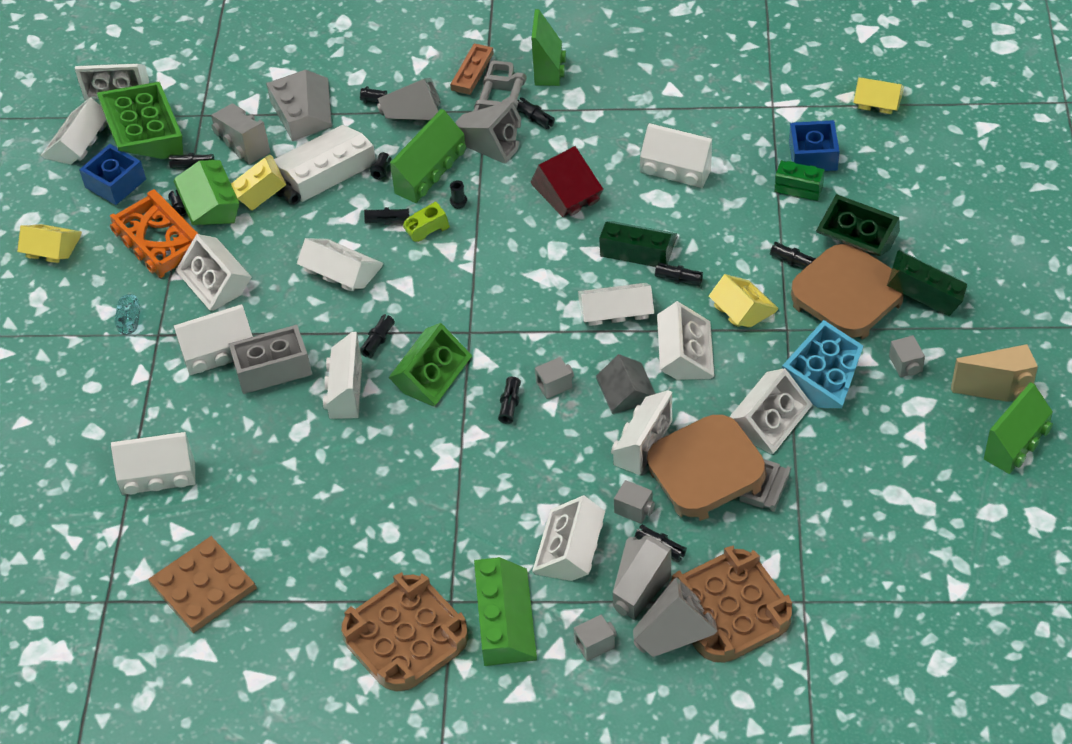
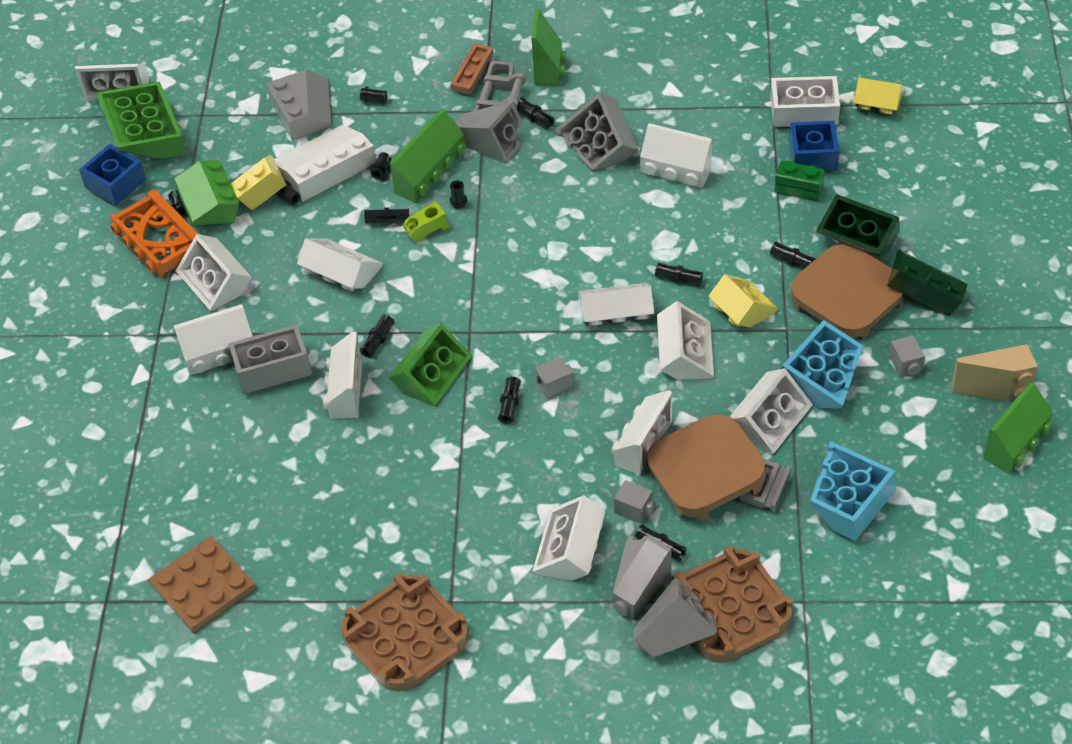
(47, 241): light yellow slope -> none
(76, 133): white slope -> none
(131, 314): clear light blue beam -> none
(153, 463): white slope -> none
(187, 161): black pin -> none
(241, 133): light grey wedge -> none
(411, 102): light grey slope -> none
(504, 612): bright green slope -> none
(567, 182): dark red slope -> none
(594, 637): light grey brick -> none
(599, 133): none -> light grey wedge
(624, 384): flat silver slope -> none
(636, 243): dark green slope -> none
(804, 100): none -> white brick
(851, 490): none -> medium azure wedge

